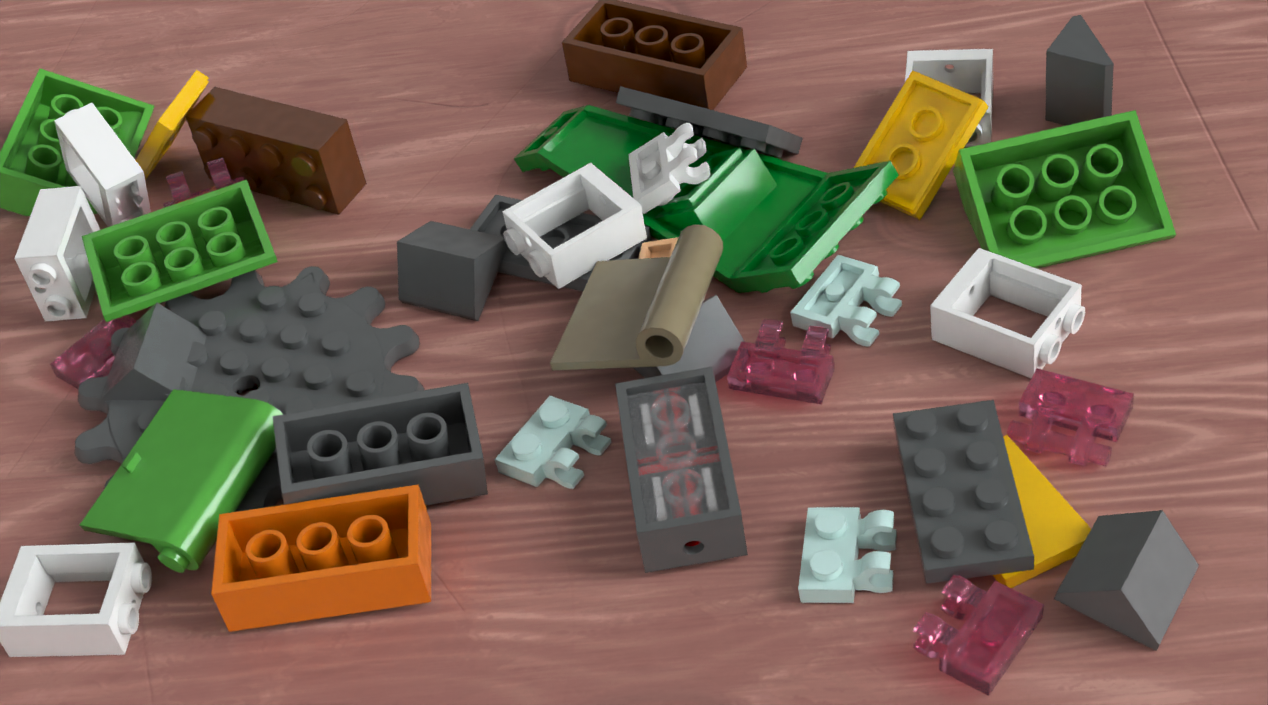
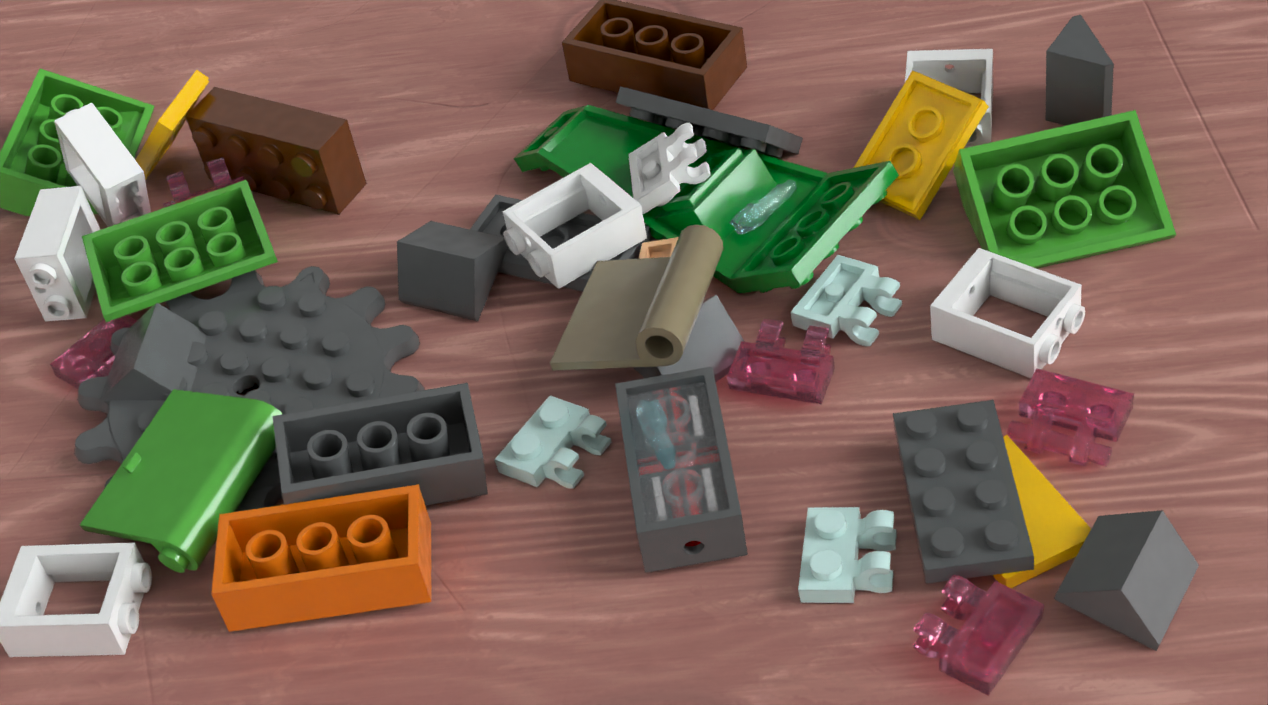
(653, 424): none -> clear light blue piece
(756, 214): none -> clear light blue piece

